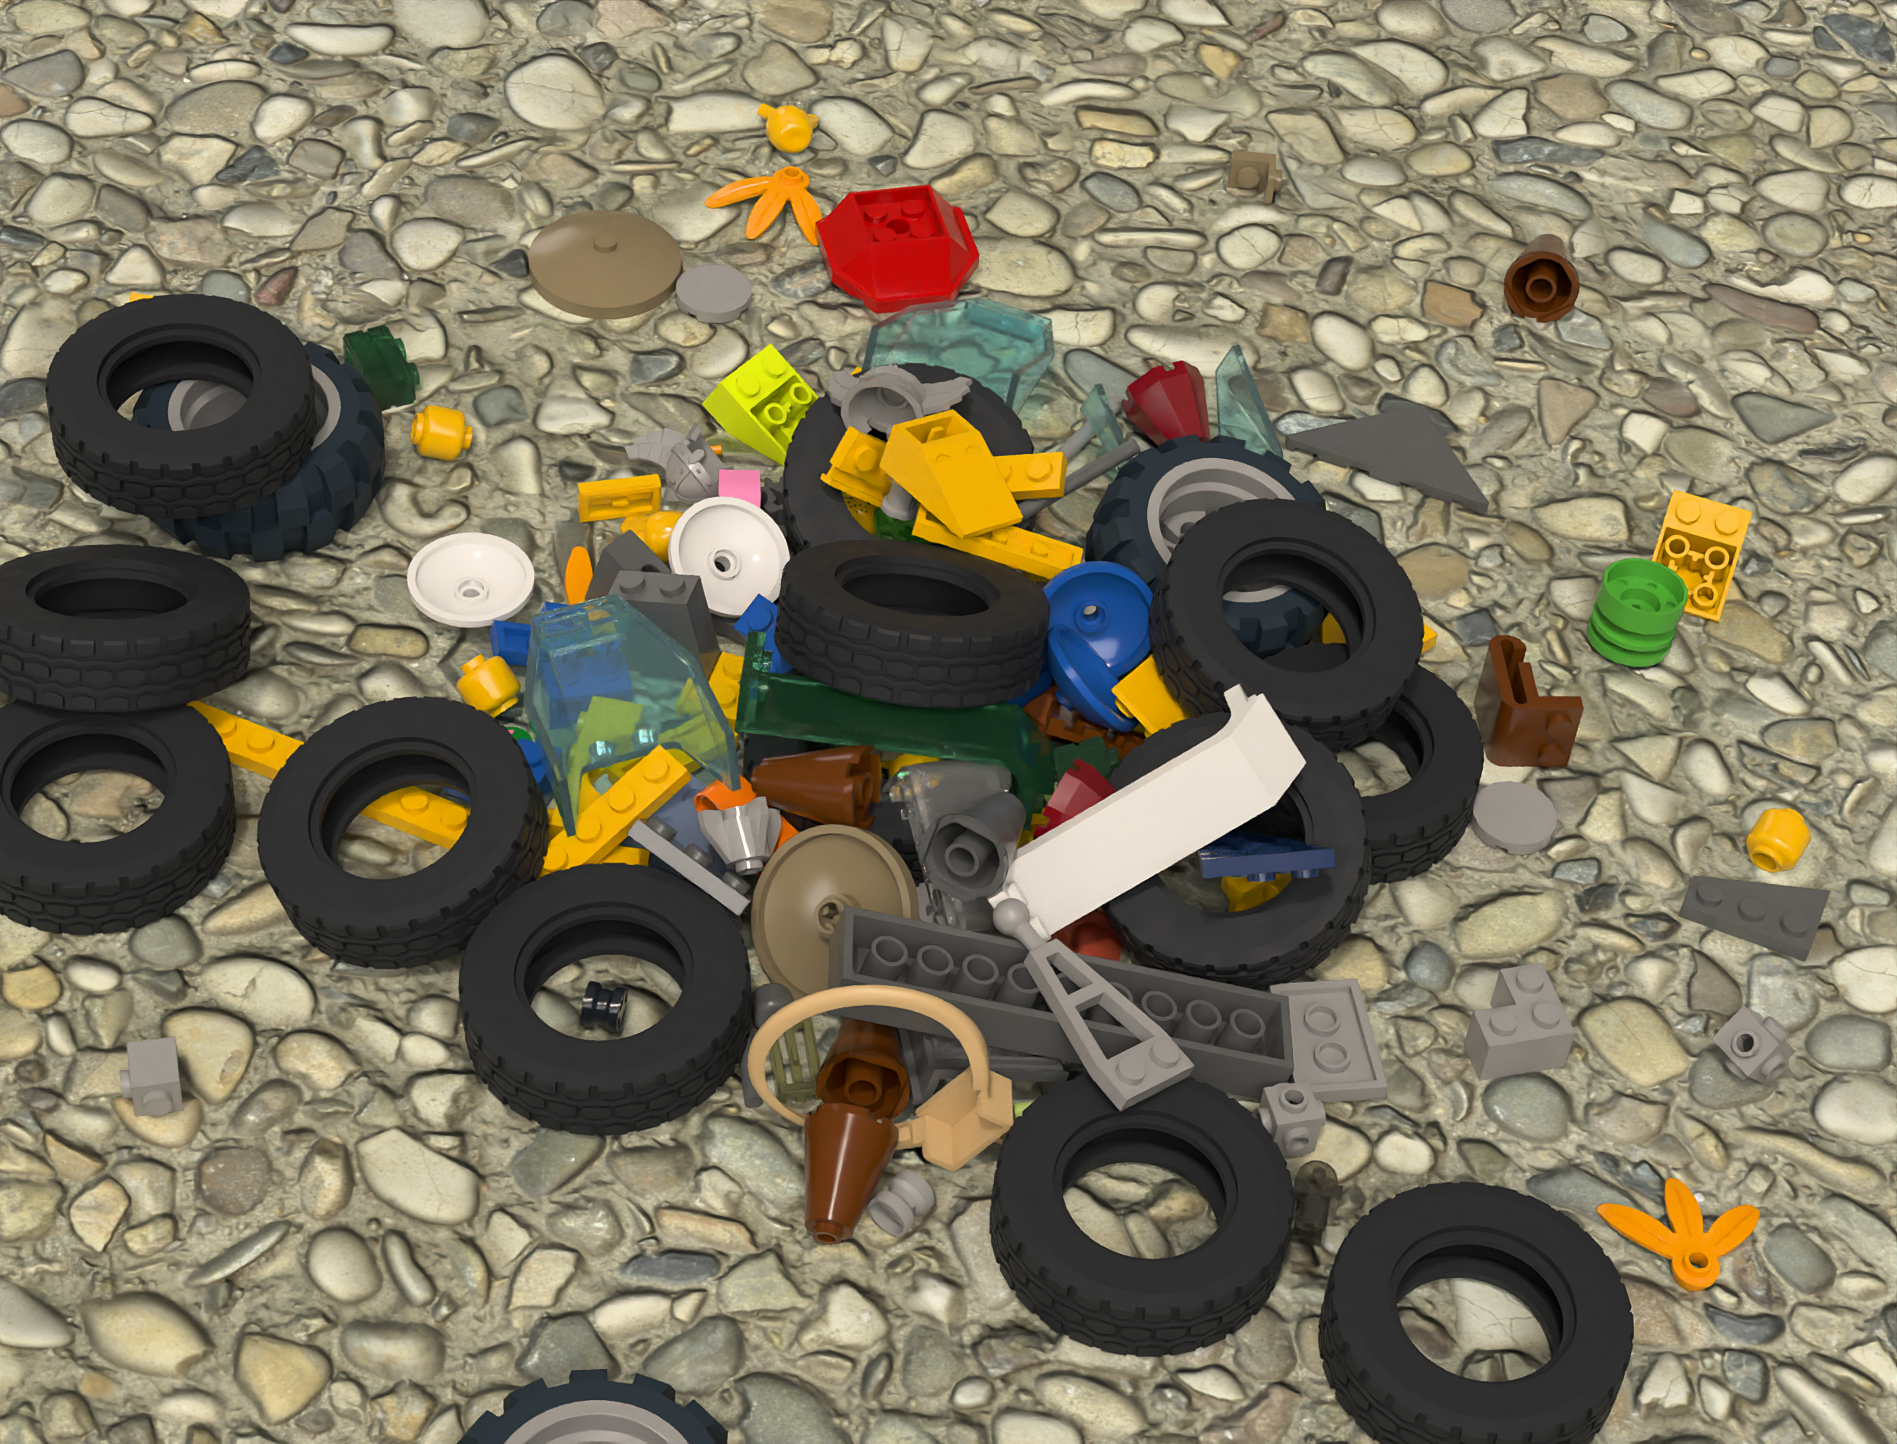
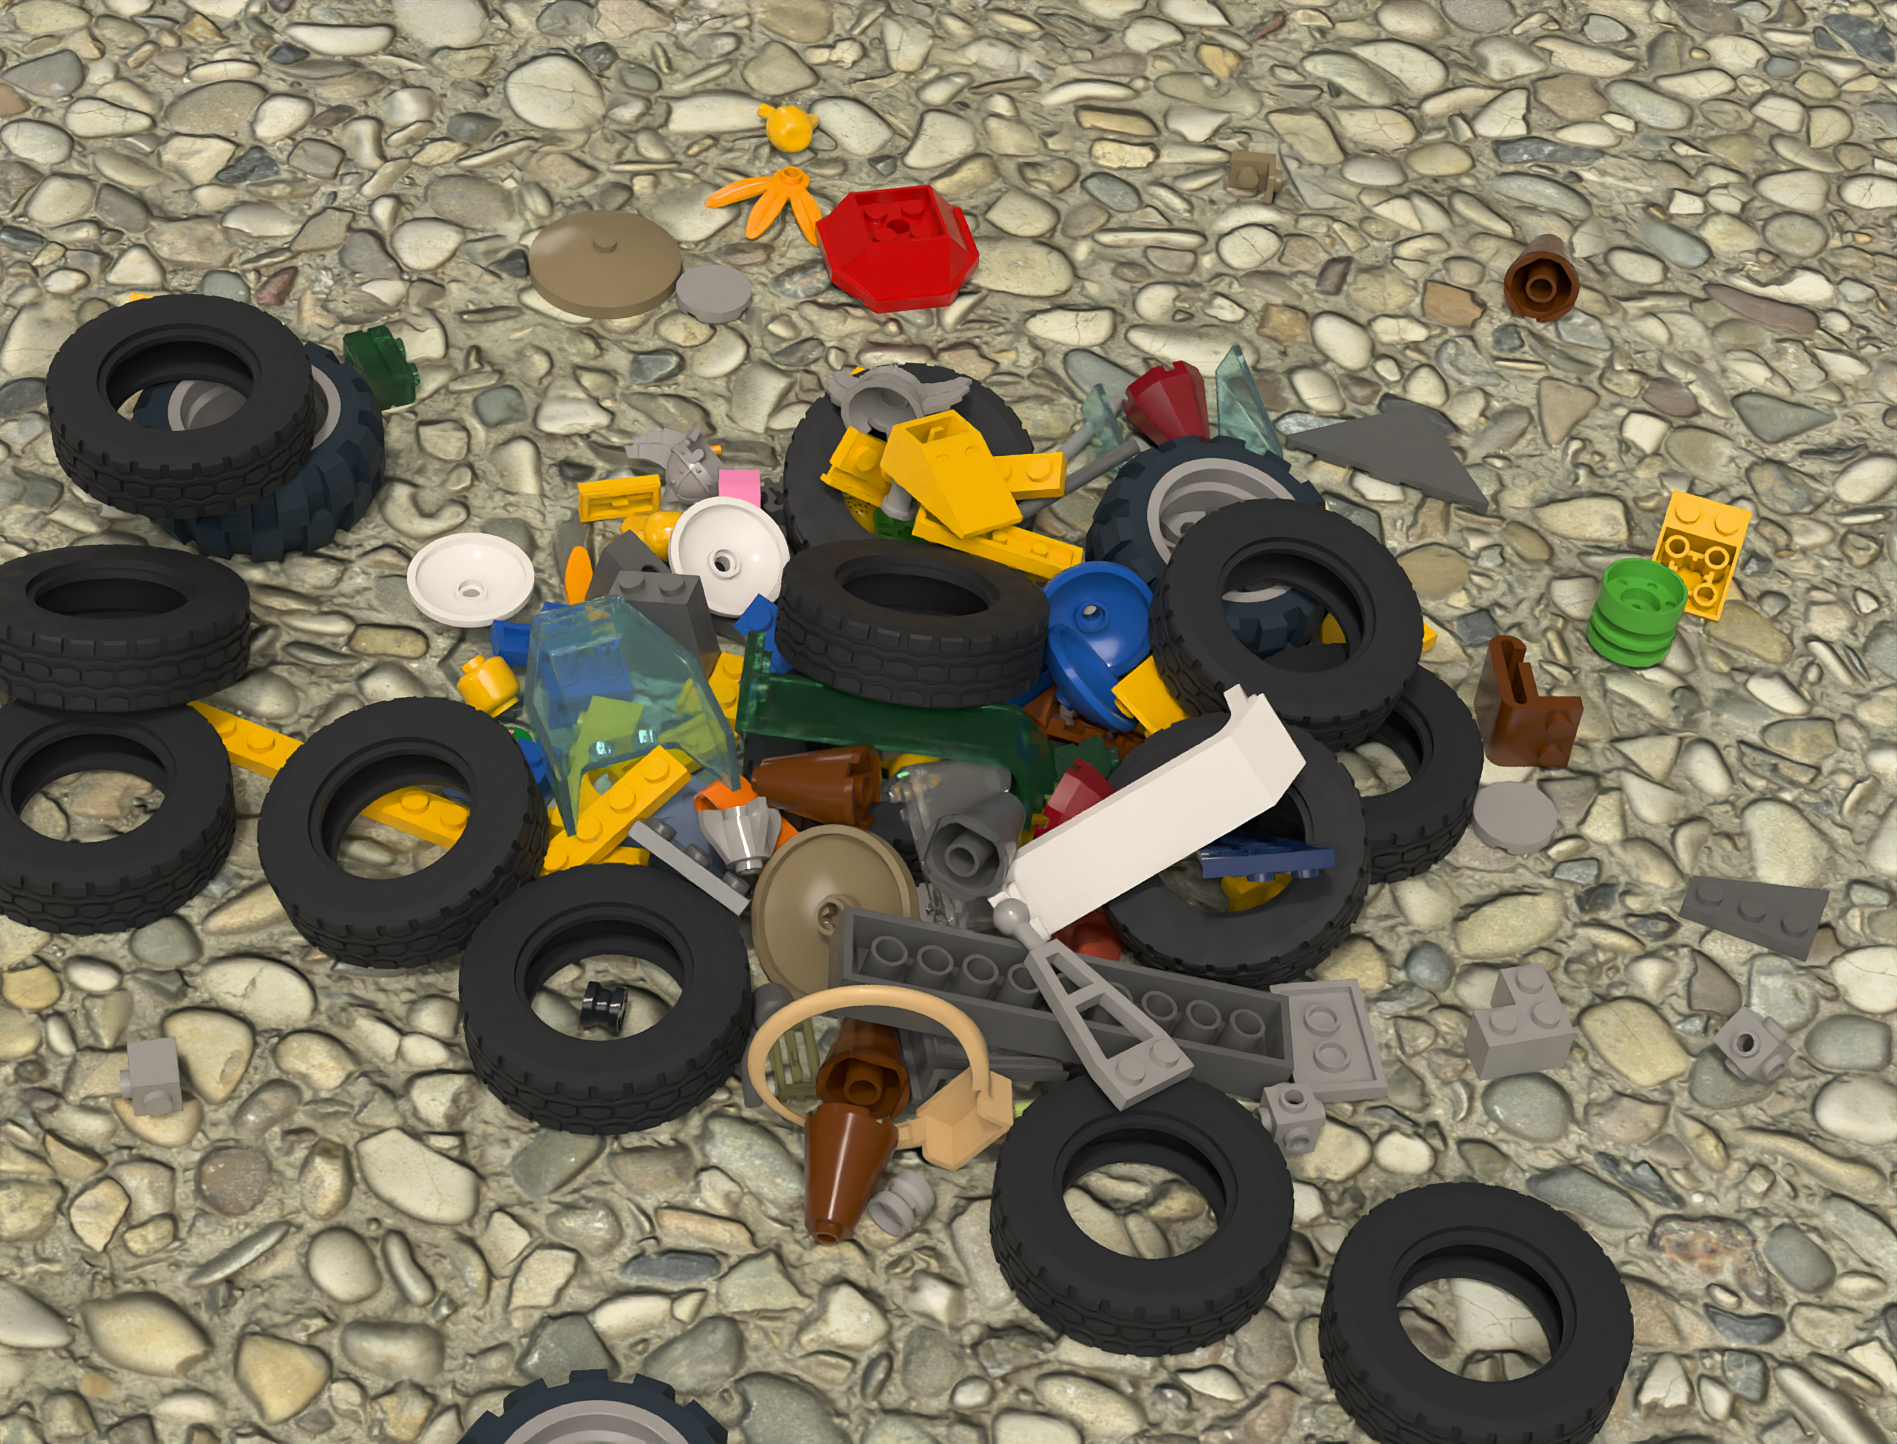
(440, 432): yellow head -> none
(762, 403): neon yellow slope -> none
(974, 337): clear light blue windscreen -> none
(1316, 1201): clear smoke hips -> none
(1688, 1240): light orange plant -> none
(1778, 840): yellow head -> none

